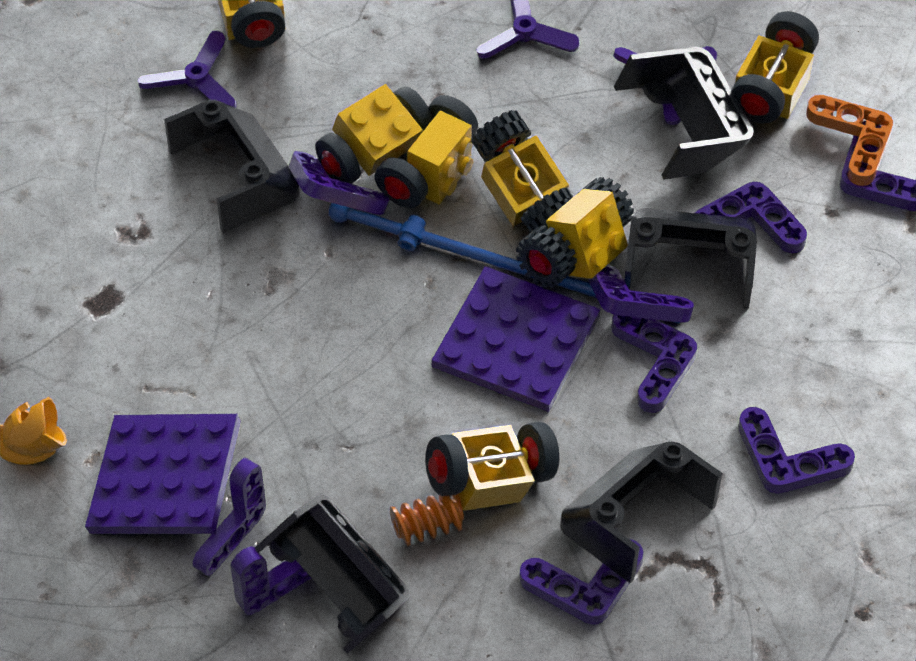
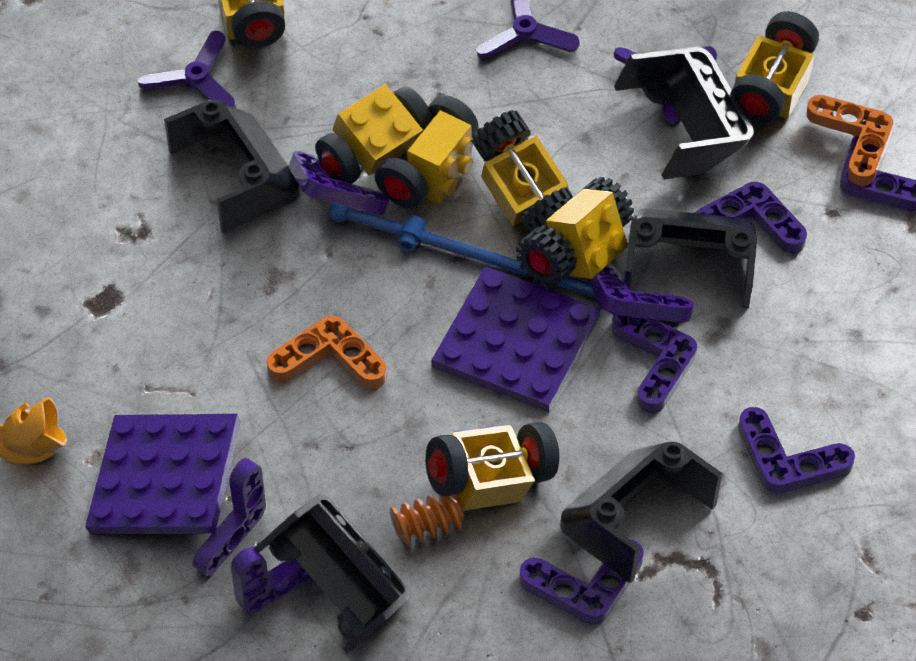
(325, 344): none -> orange beam

